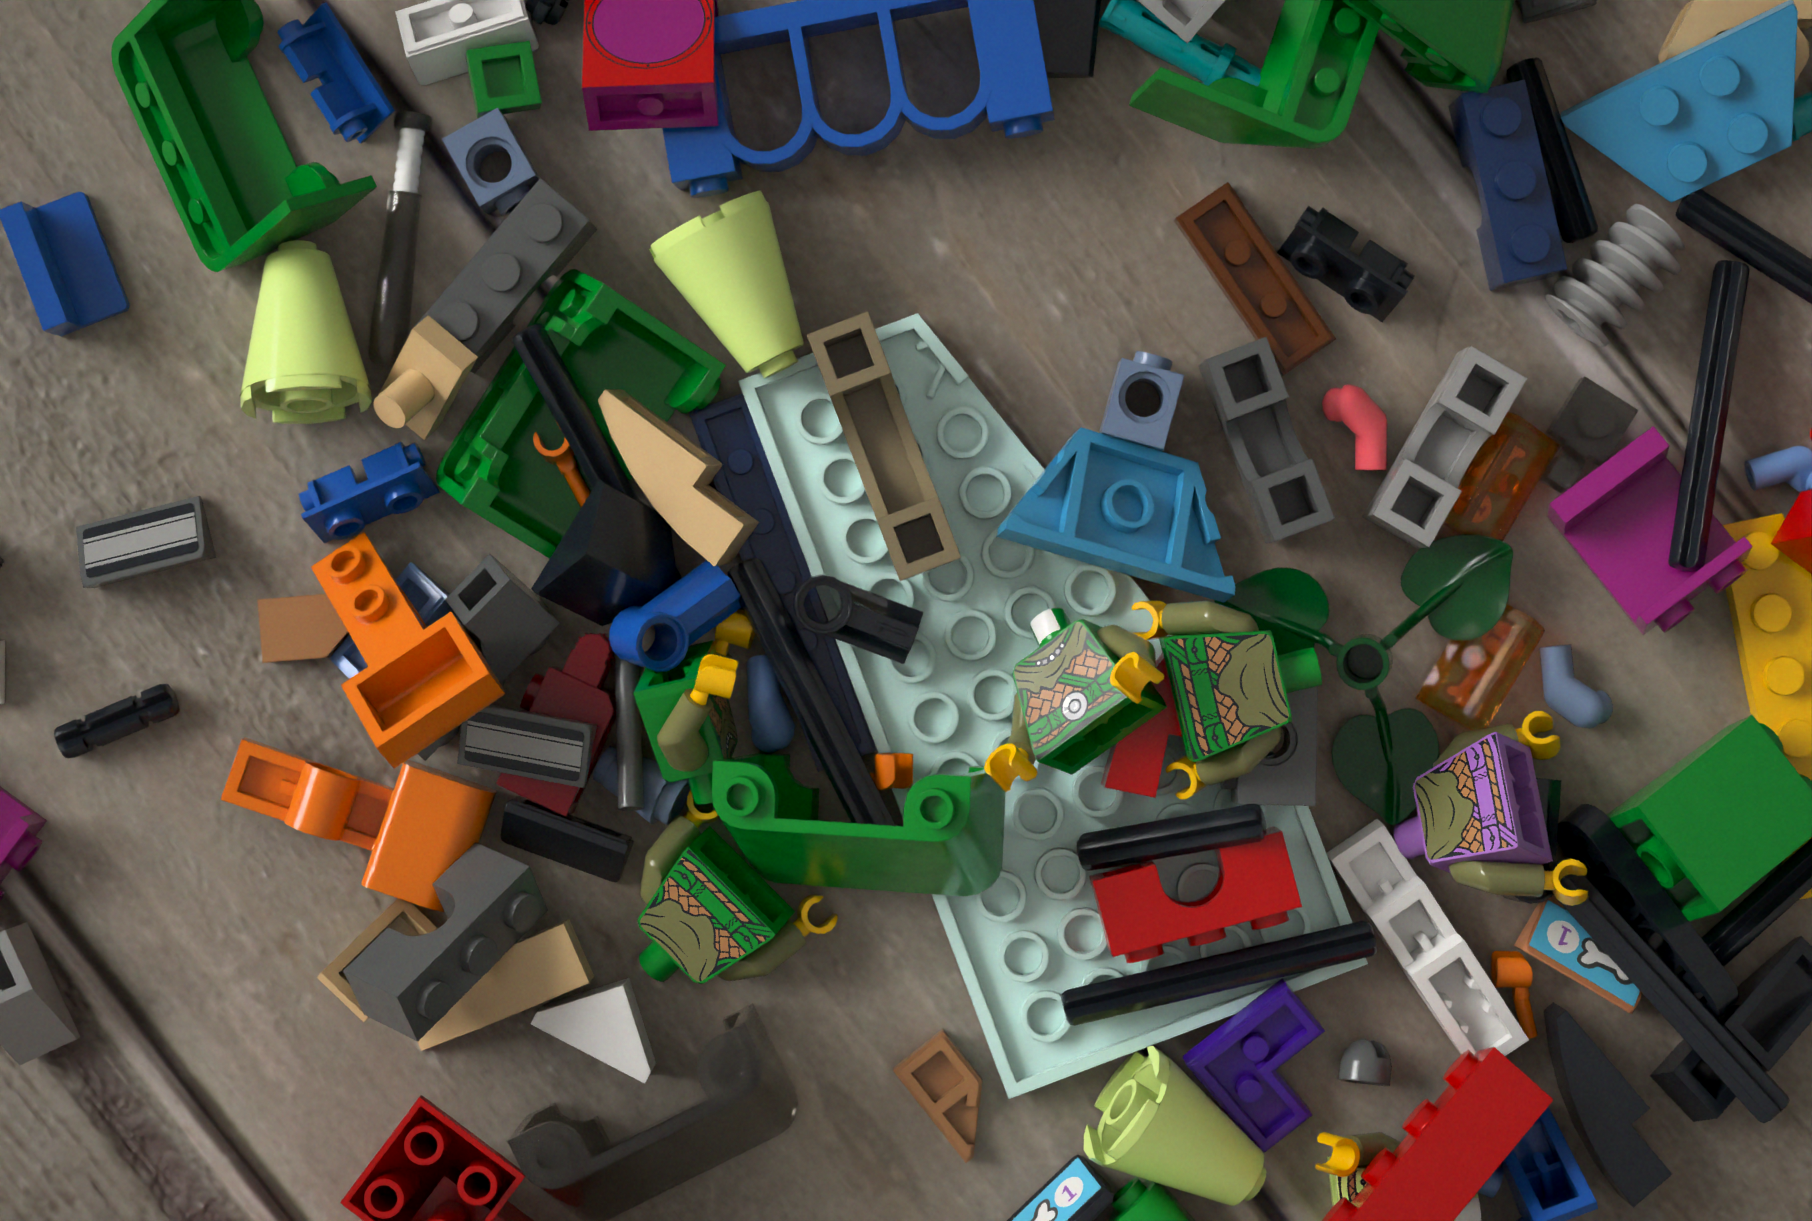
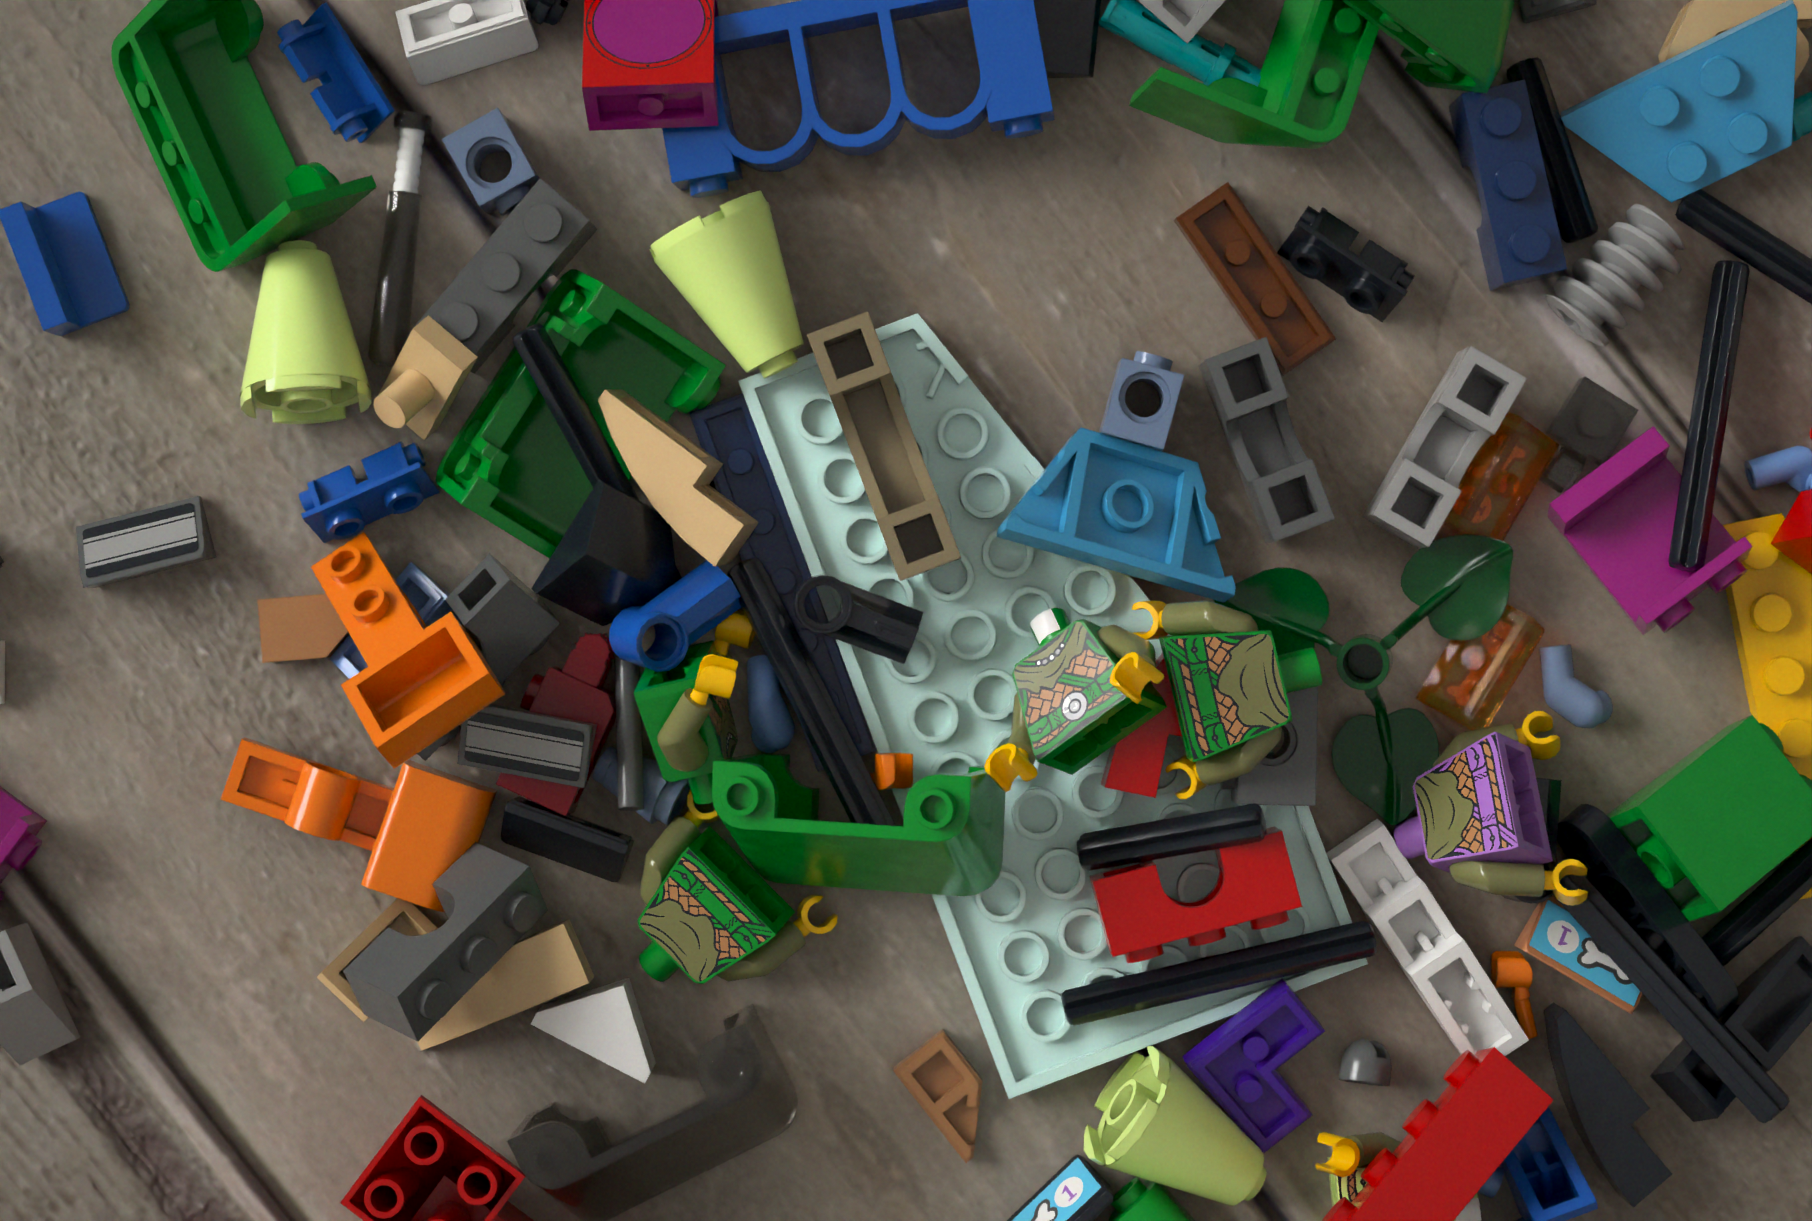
(116, 721): black axle -> none
(503, 78): green plate -> none
(567, 466): orange hand -> none
(1365, 420): coral arm -> none

